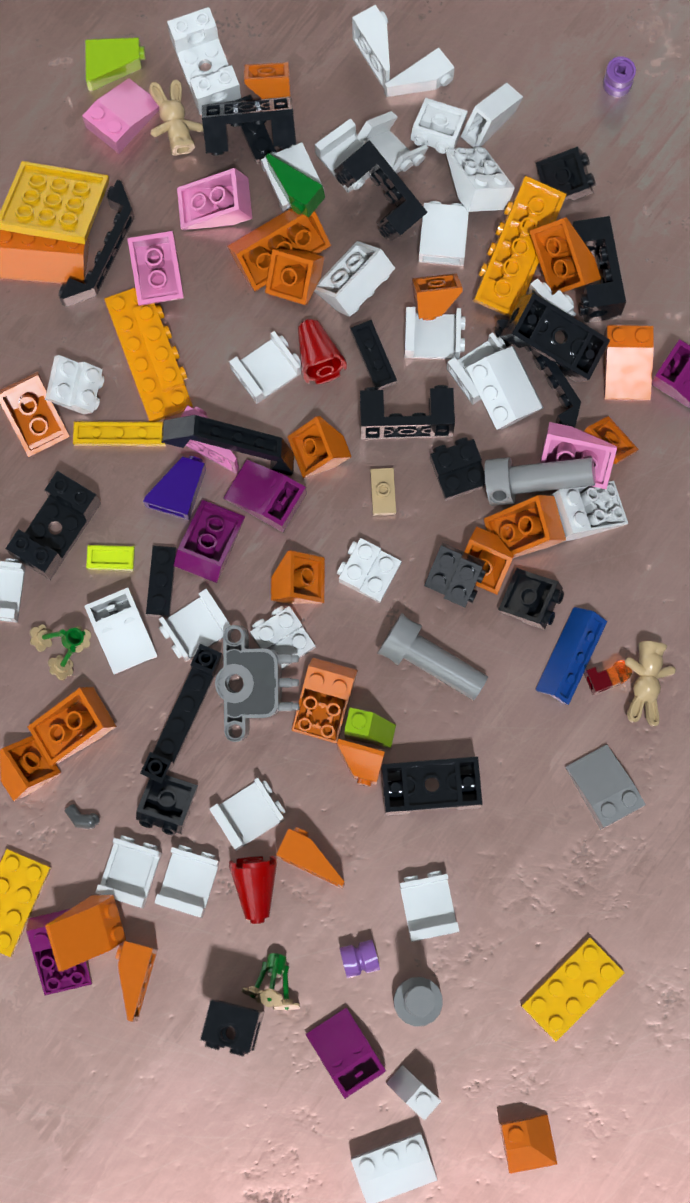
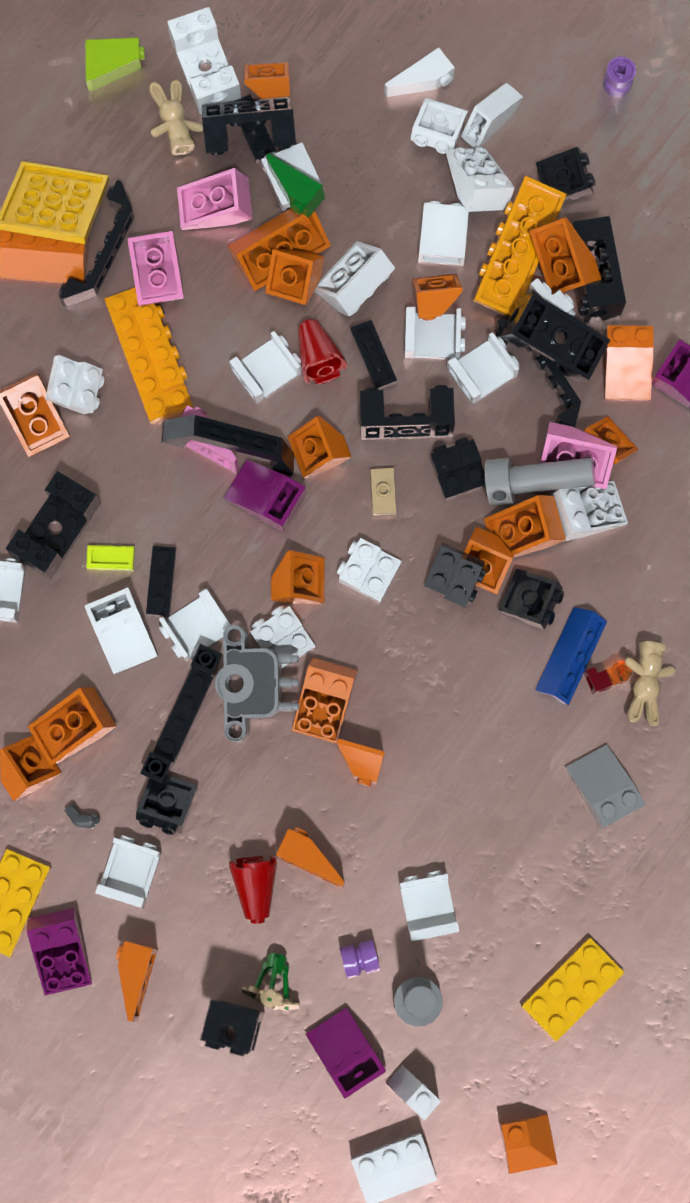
(73, 639): tan plant -> none
(85, 931): orange slope -> none
(117, 433): yellow tile -> none
(120, 114): bright pink slope -> none
(178, 488): dark purple slope -> none
(188, 881): white panel -> none
(208, 541): magenta slope -> none
(248, 814): white panel -> none
(338, 147): white panel -> none
(369, 728): lime slope -> none
(371, 38): white slope -> none
(389, 146): white panel -> none
(406, 643): light grey piece -> none
(406, 790): black plate -> none
(408, 207): black plate -> none
(504, 387): white slope -> none

